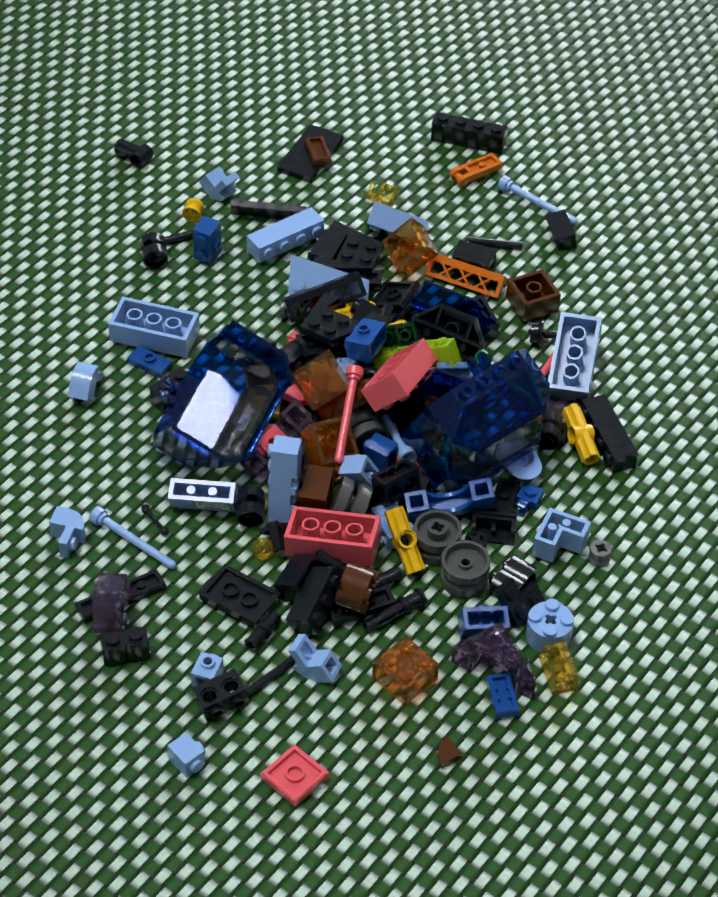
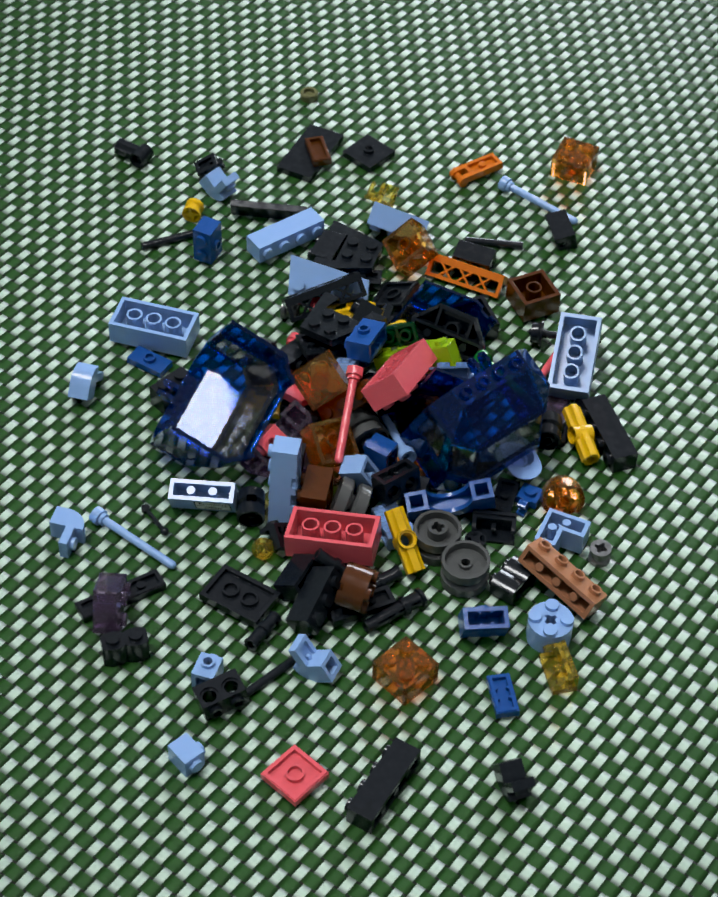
(154, 250): black wheel -> none
(208, 164): none -> black bracket
(309, 94): none -> olive tile
(368, 153): none -> black plate
(383, 785): none -> black brick
(448, 753): reddish brown tile -> none
(469, 133): black brick -> none
(500, 650): clear purple wedge -> none
(513, 779): none -> black brick
(518, 602): black plate -> none
(562, 494): none -> clear orange cylinder
(562, 577): none -> nougat brick
(574, 161): none -> clear orange brick

